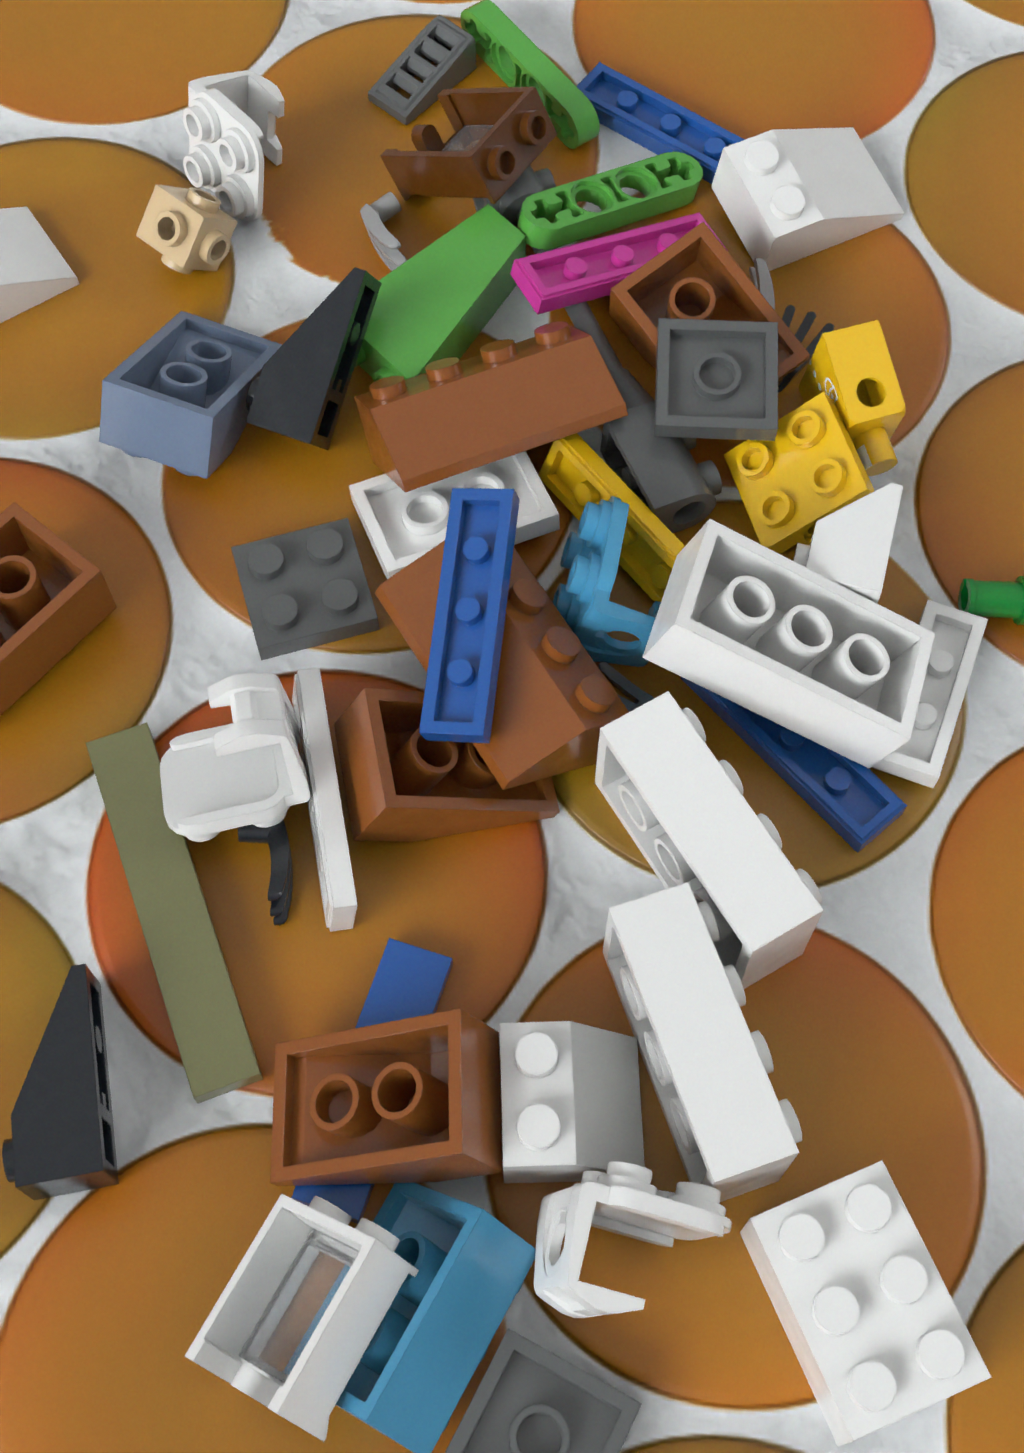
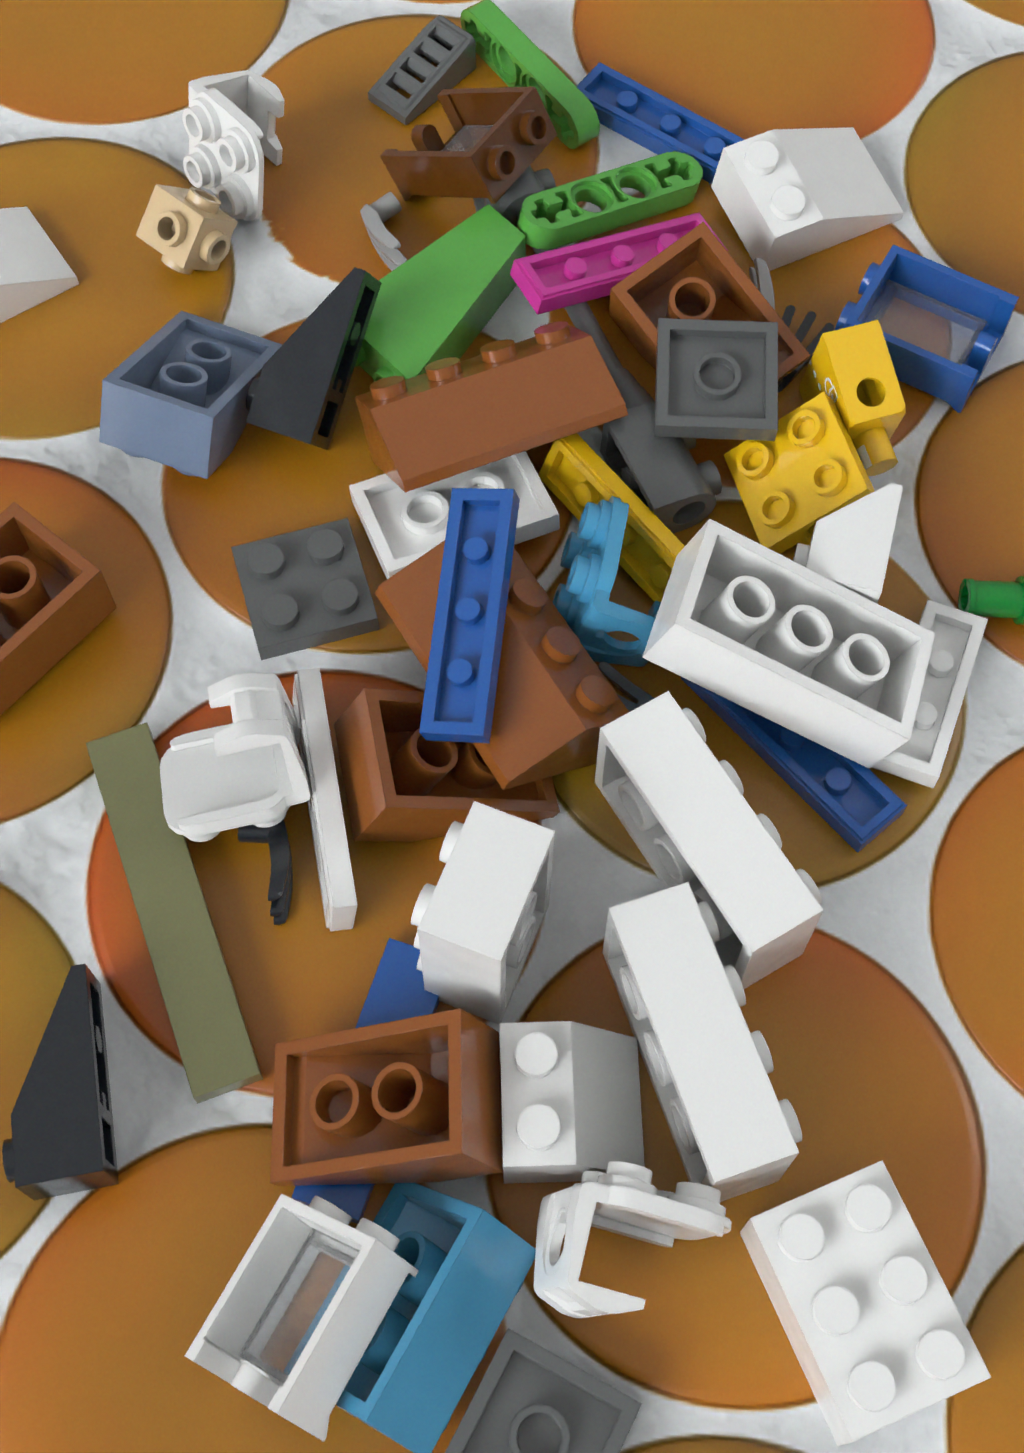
(483, 910): none -> white brick
(934, 322): none -> blue window

